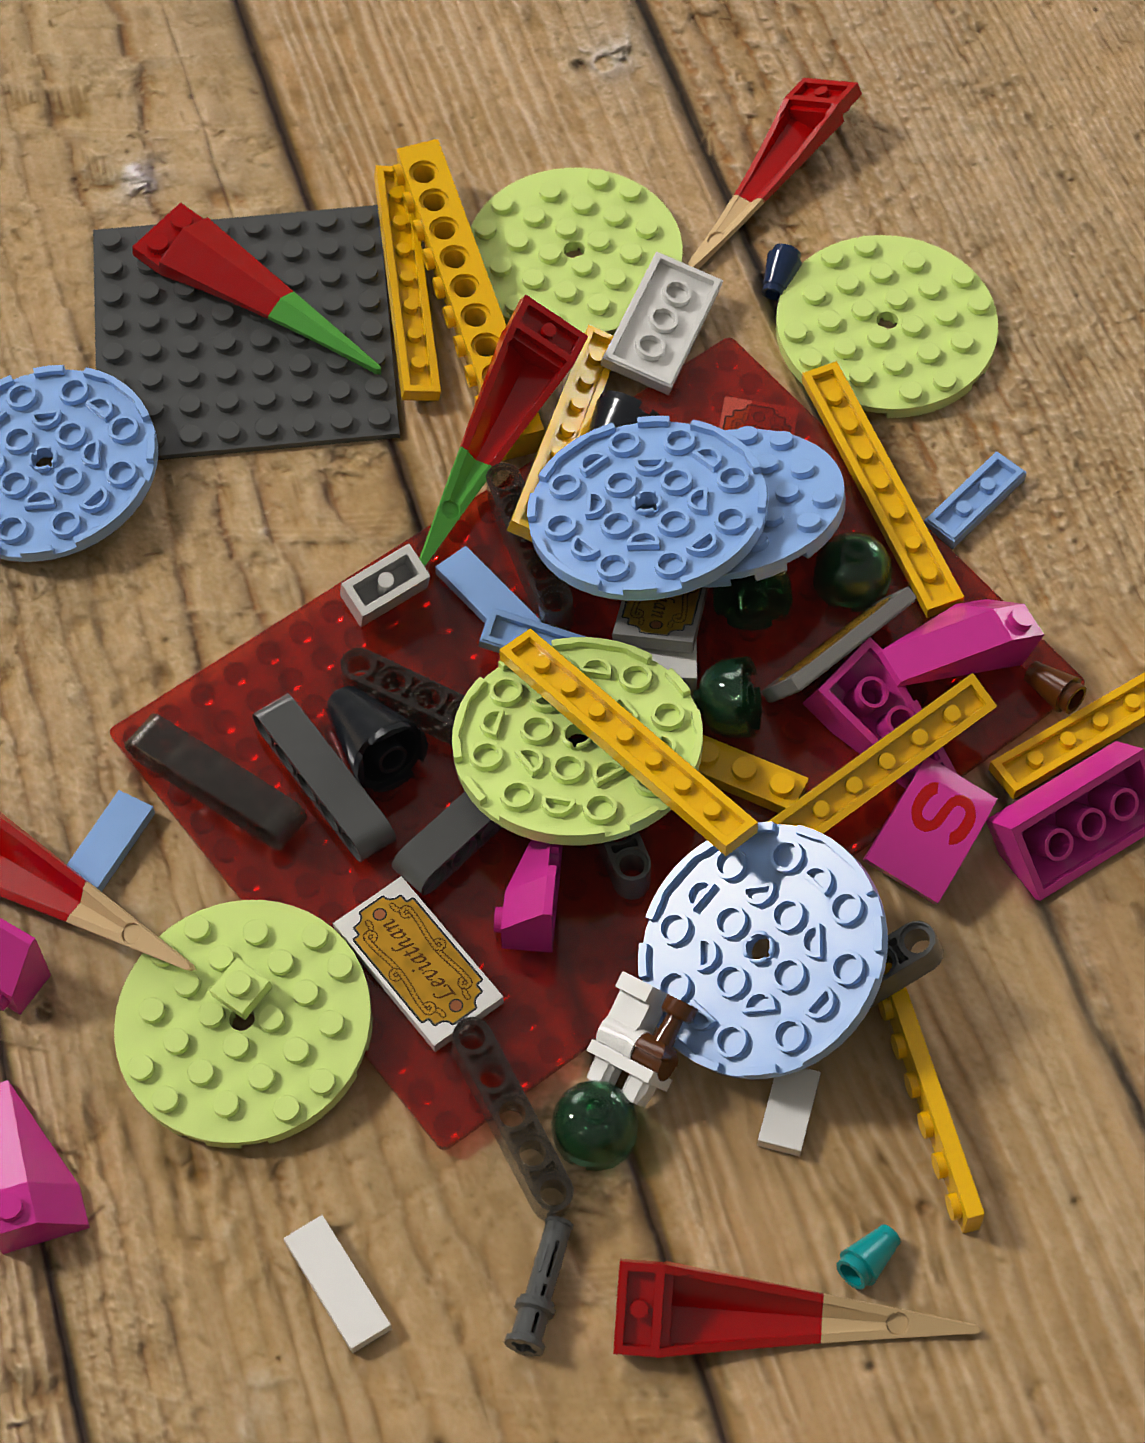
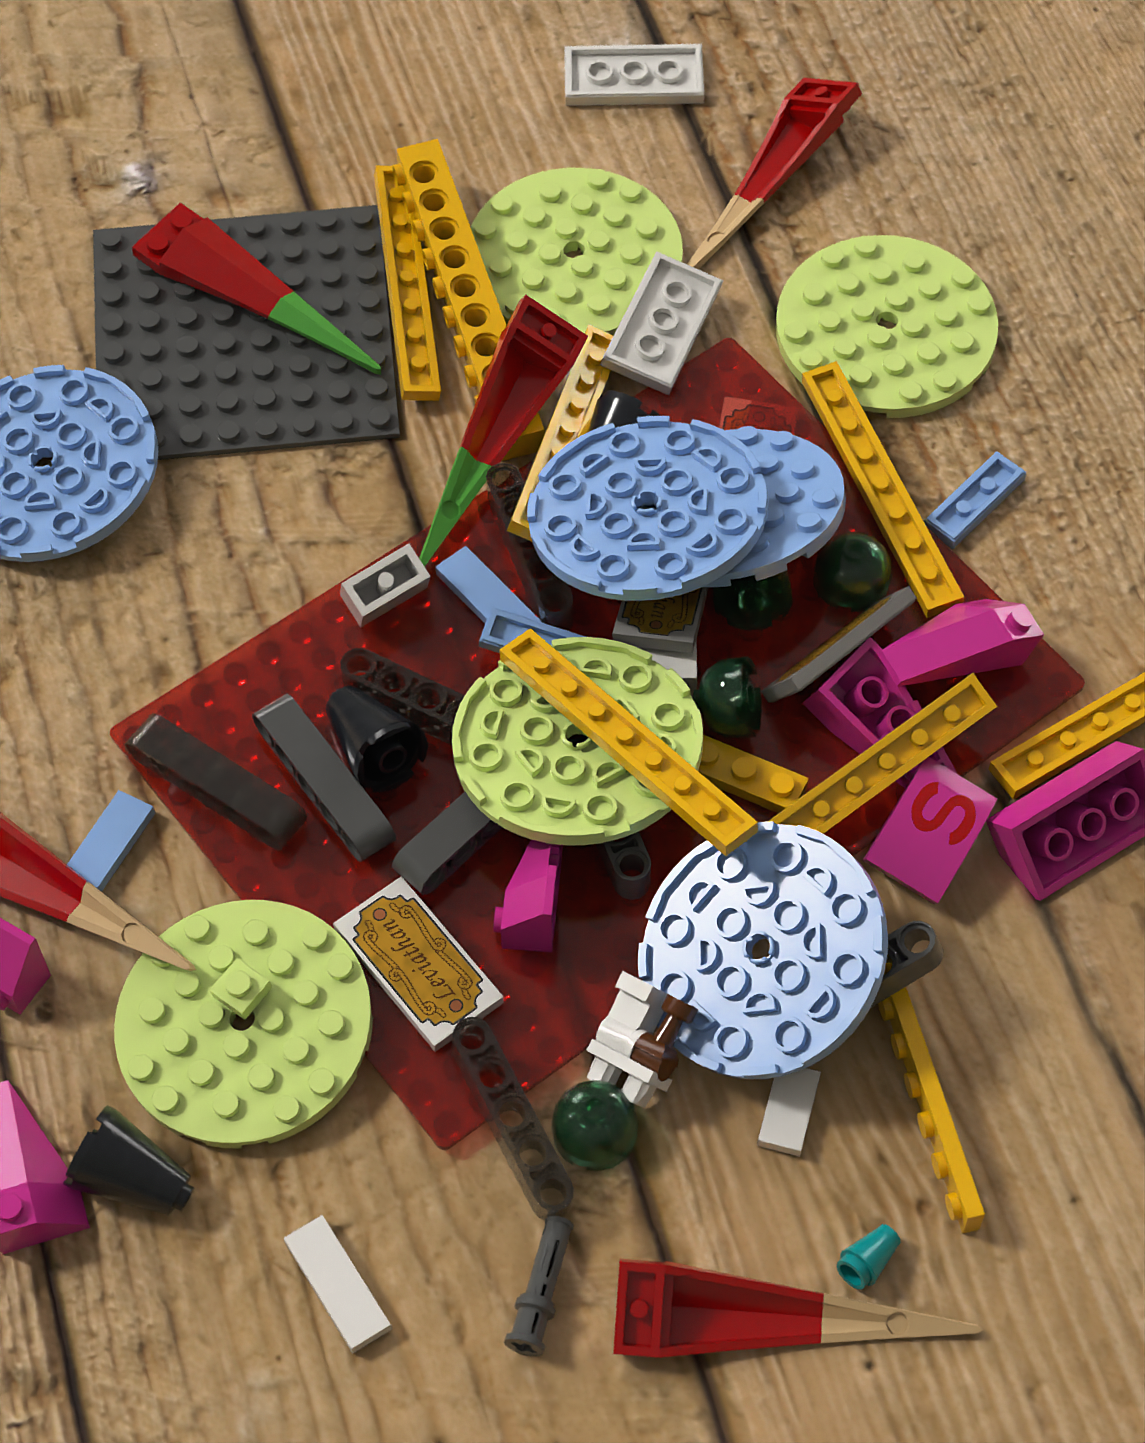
(128, 1167): none -> black cone
(634, 74): none -> white tile
(780, 269): dark blue cone -> none
(1056, 687): reddish brown cone -> none

